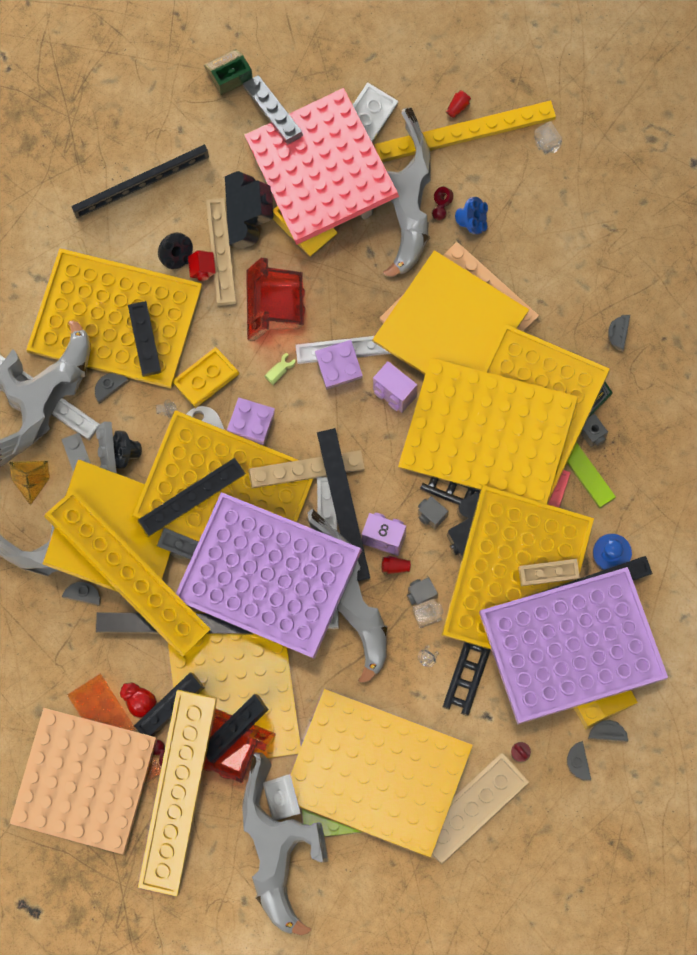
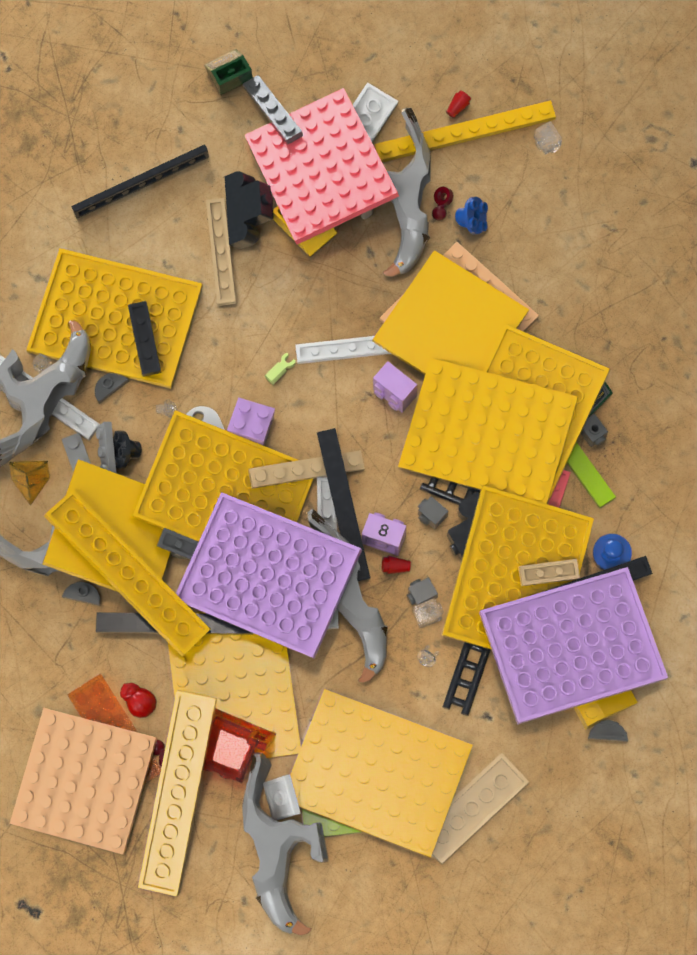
(41, 362): none -> clear plate
(162, 711): black plate -> none
(174, 250): black plate -> none
(191, 497): black plate -> none
(201, 265): red brick -> none
(205, 377): yellow tile -> none
(235, 727): black plate -> none
(273, 299): clear red windscreen -> none
(338, 364): lavender brick -> none
(520, 752): dark red tile -> none
(578, 762): dark grey plate -> none
(618, 331): dark grey plate -> none

